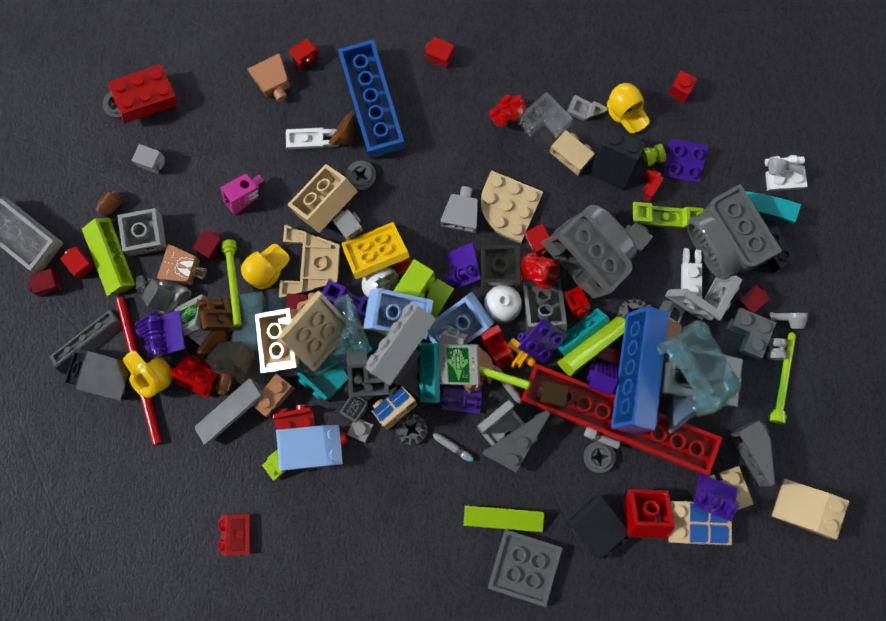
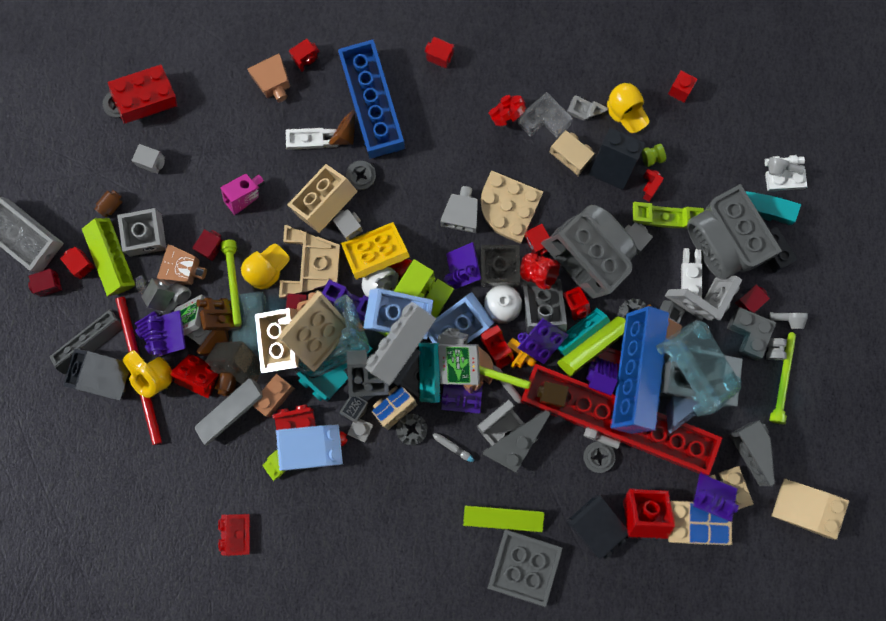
(685, 160): dark purple hinge -> none

